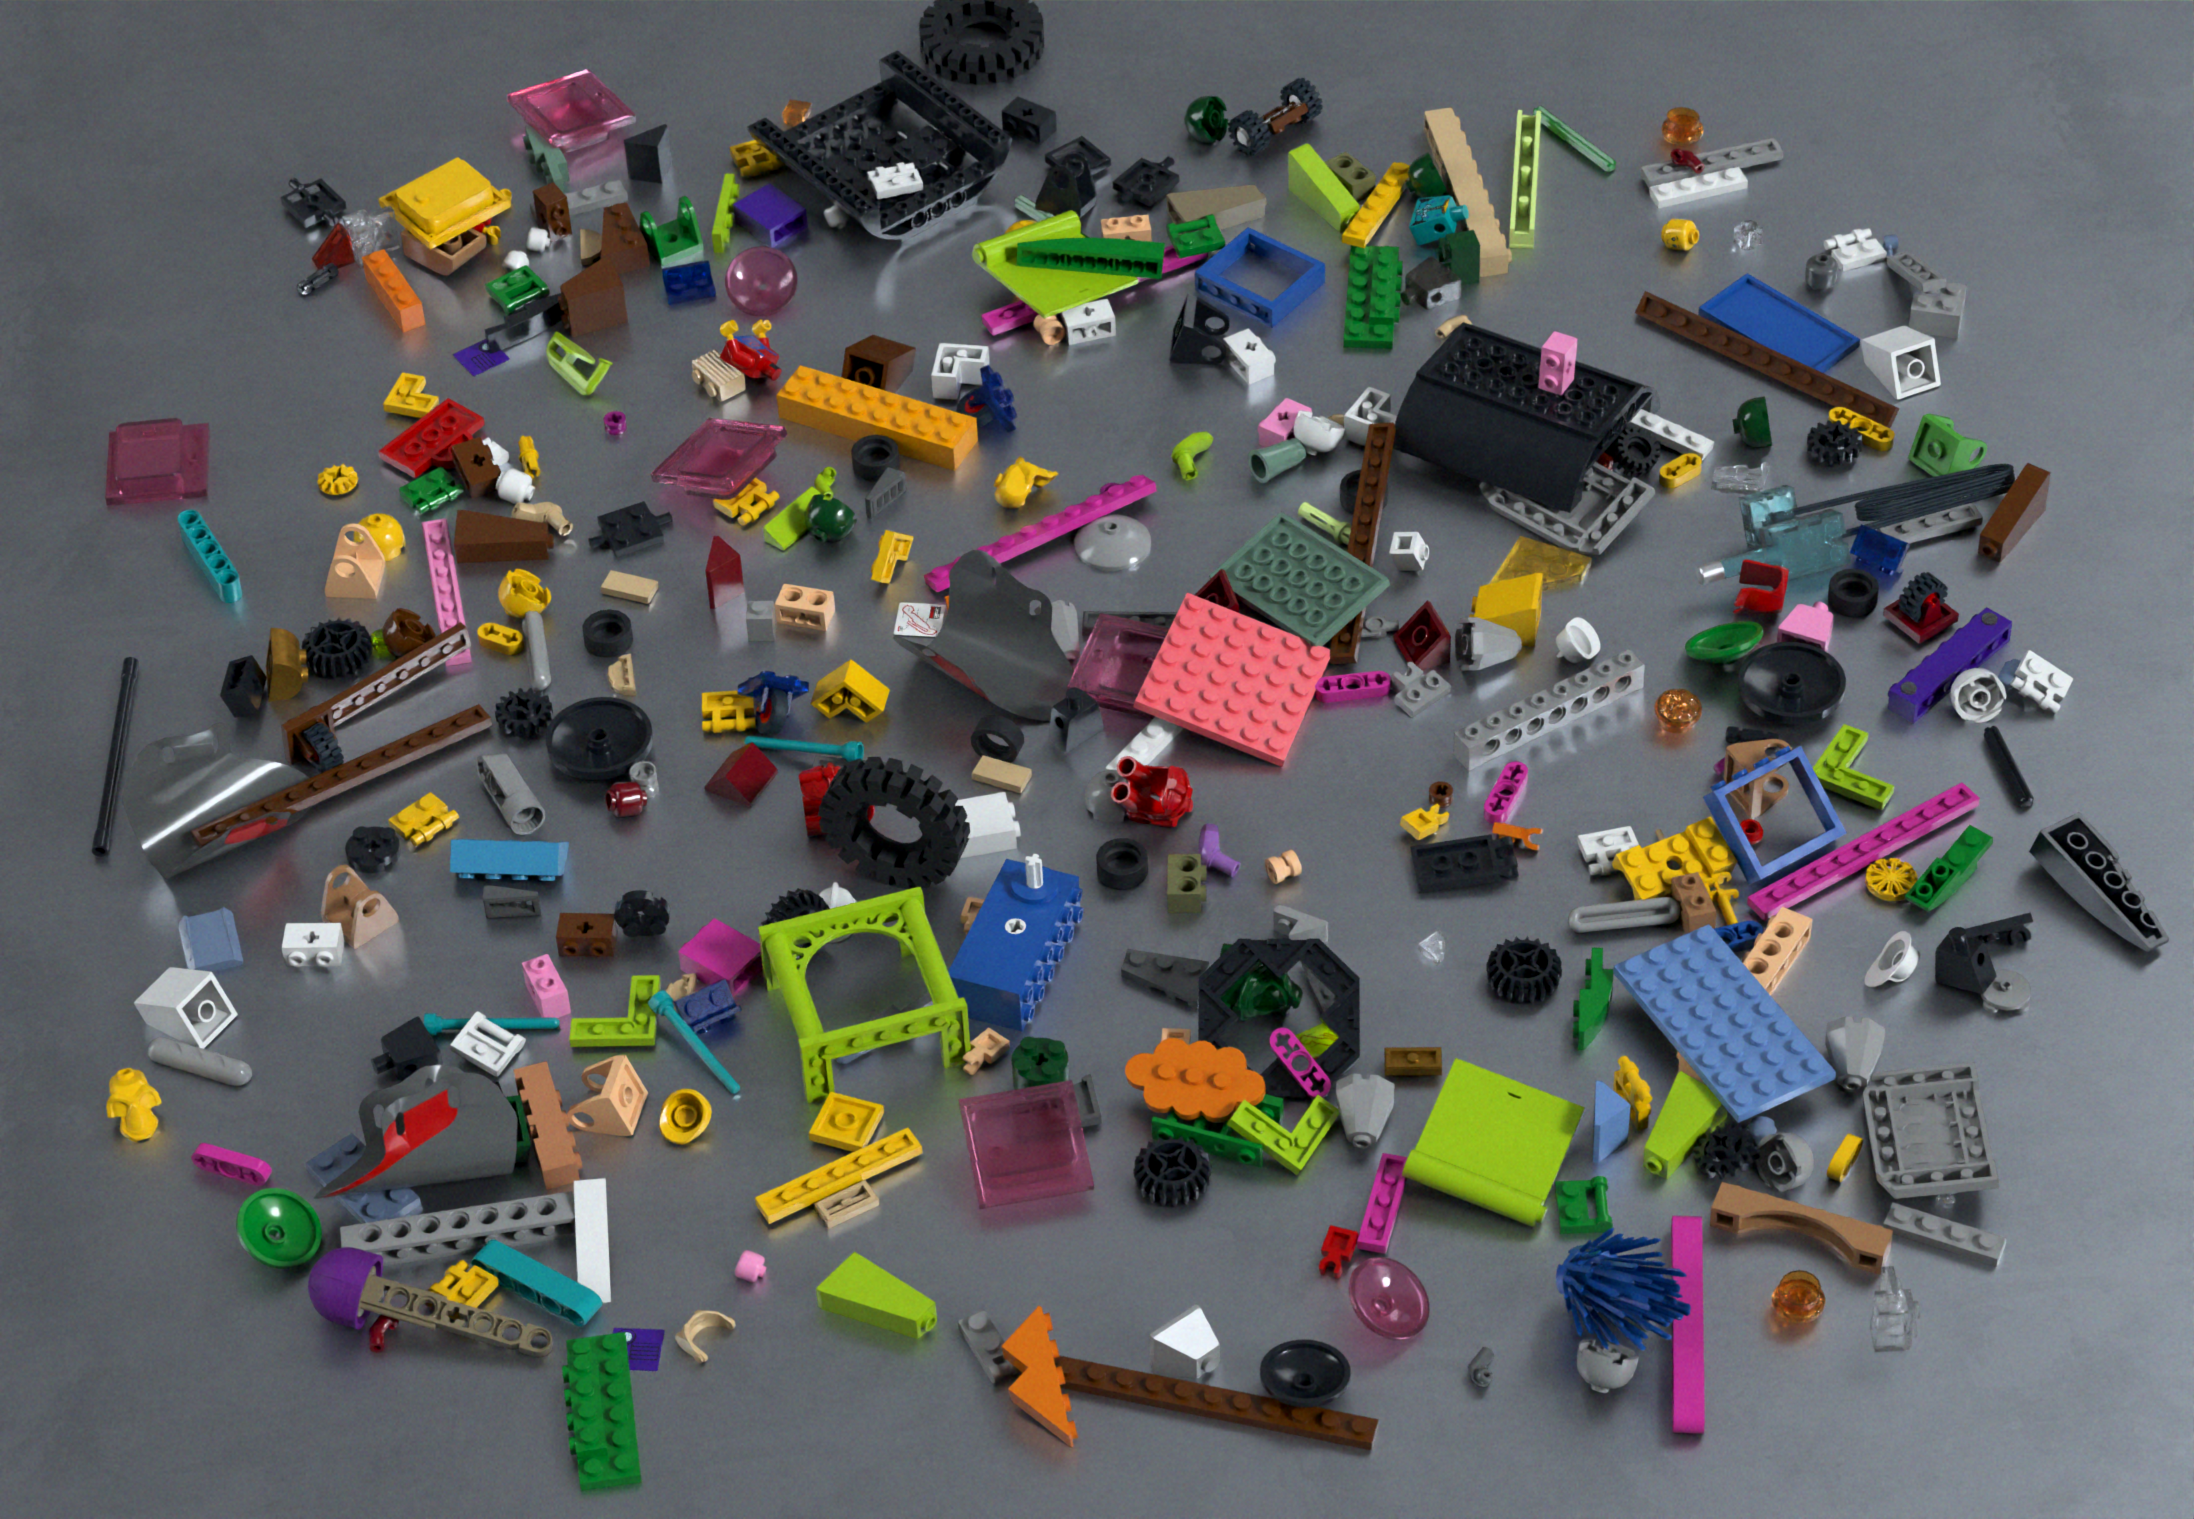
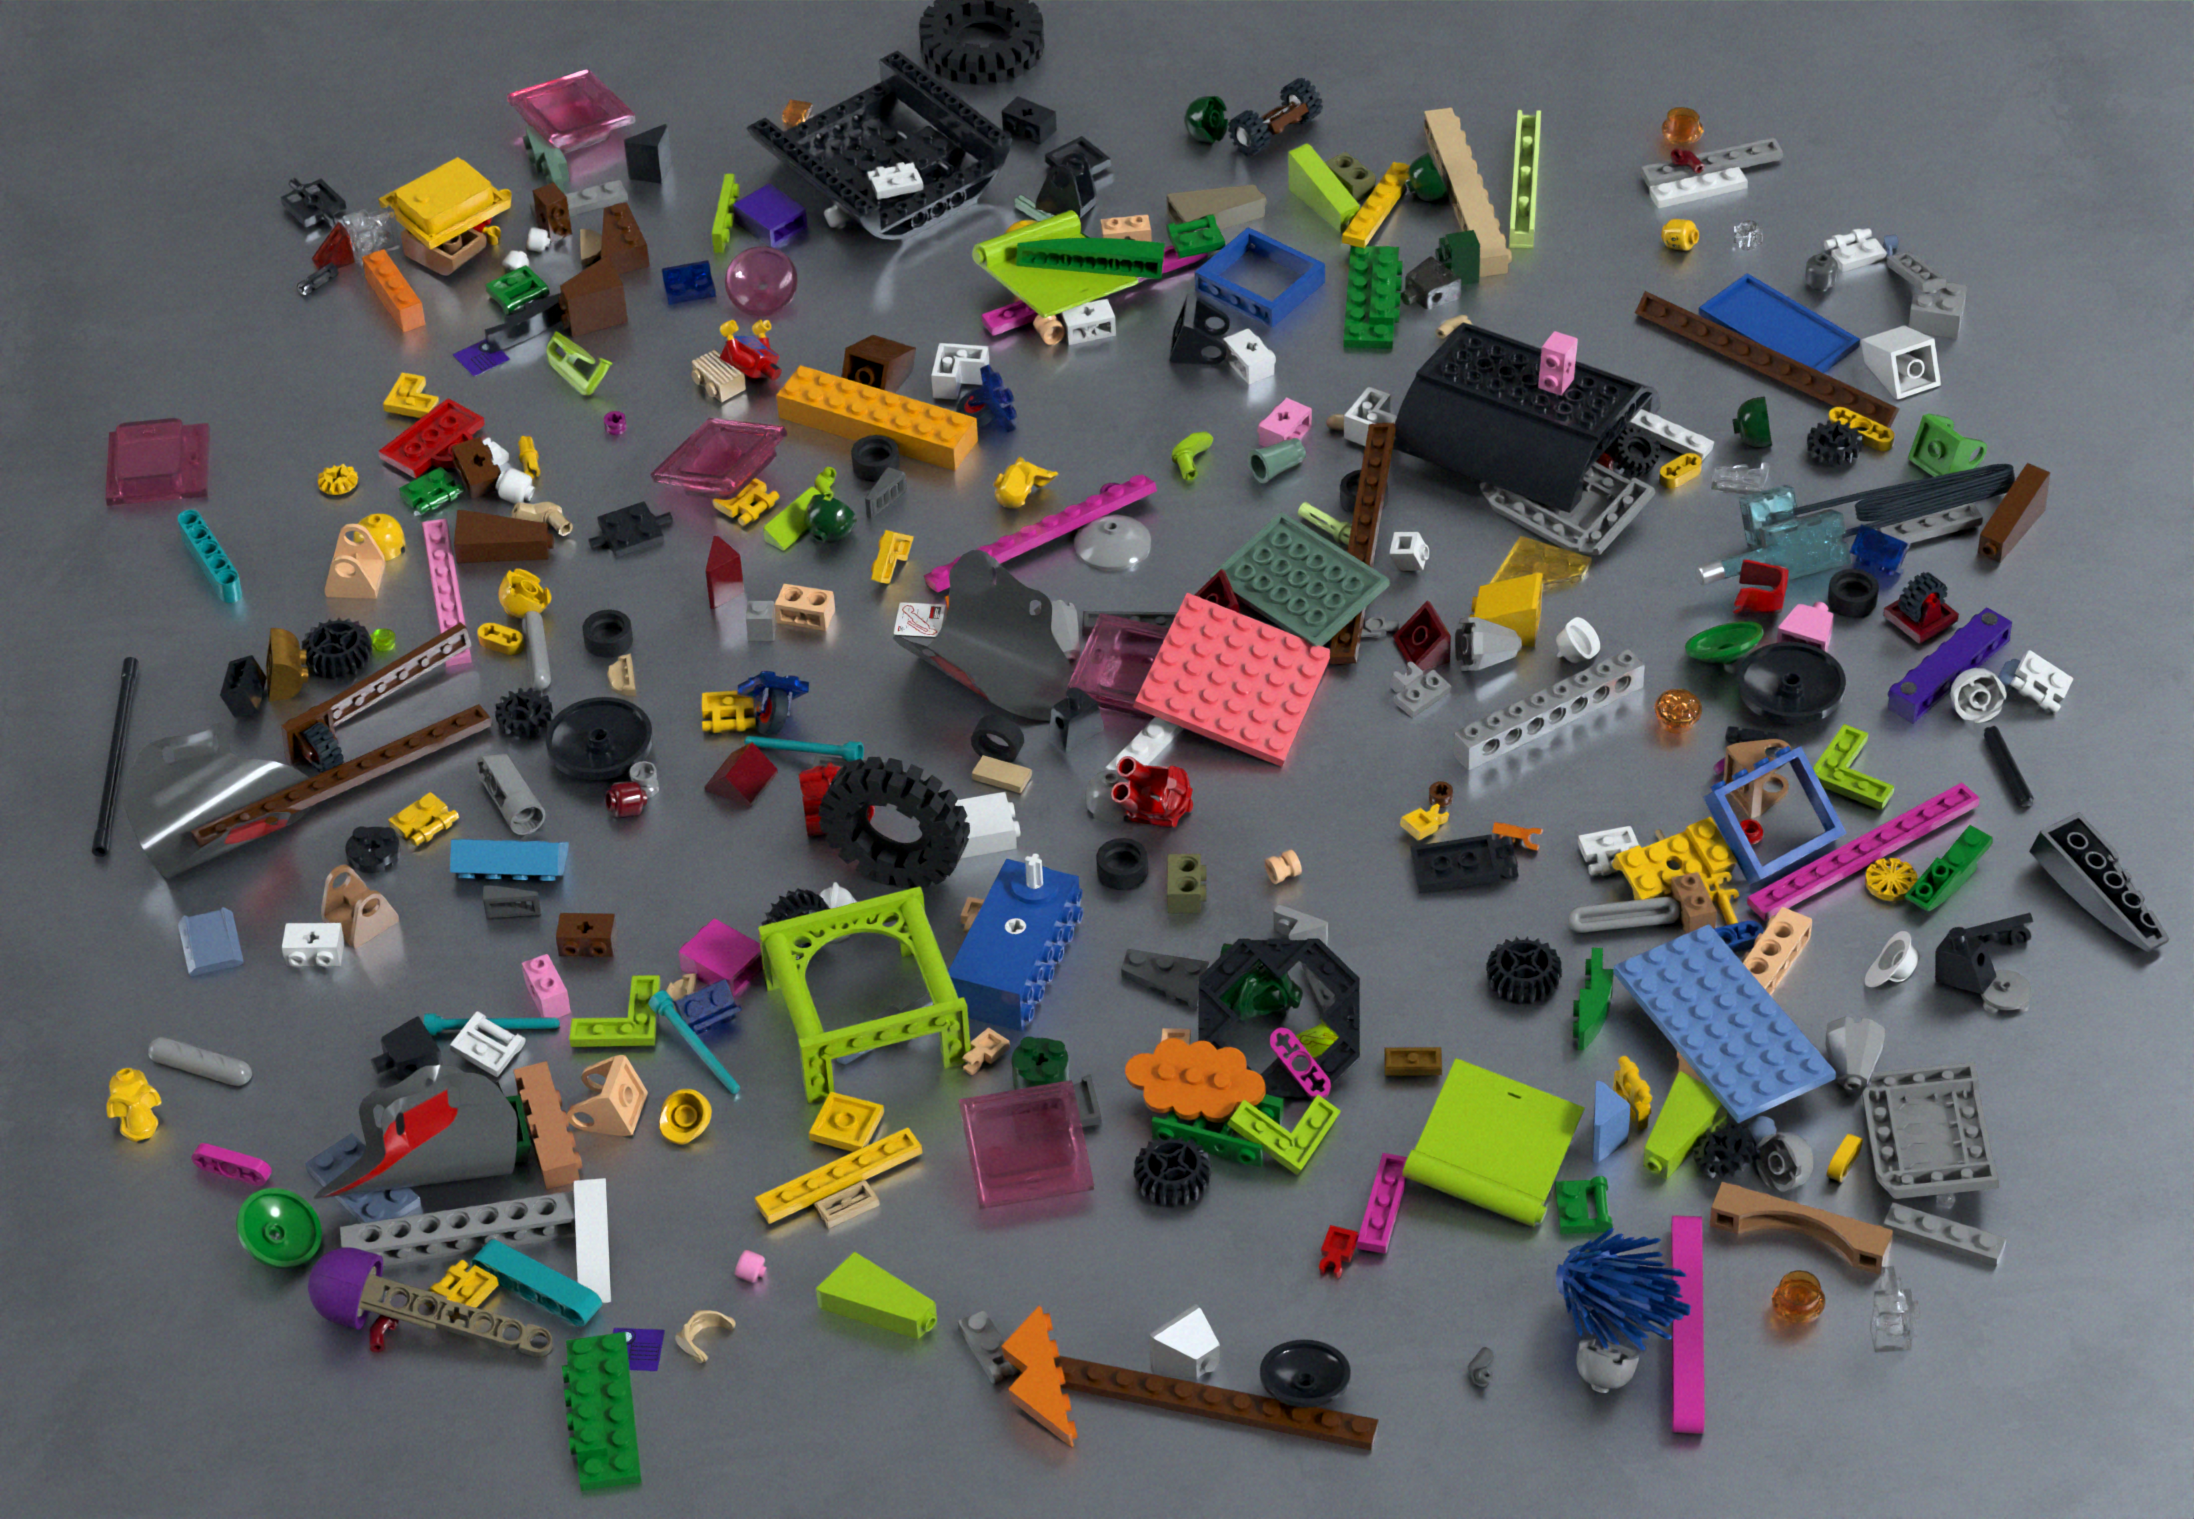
(186, 1006): white slope -> none
(404, 632): reddish brown cylinder -> none
(629, 587): tan tile -> none
(634, 924): black plate -> none
(682, 230): green hose -> none
(749, 154): yellow plate -> none
(852, 689): yellow brick -> none
(1146, 181): black plate -> none
(1211, 854): medium lavender arm -> none
(1317, 433): white cylinder -> none
(1344, 694): dark pink beam -> none
(1364, 1107): light grey cone -> none
(1388, 1298): clear pink dish -> none
(1433, 947): clear tile -> none
(1435, 218): teal torso -> none
(1505, 783): dark pink beam -> none
(1576, 140): green axle -> none

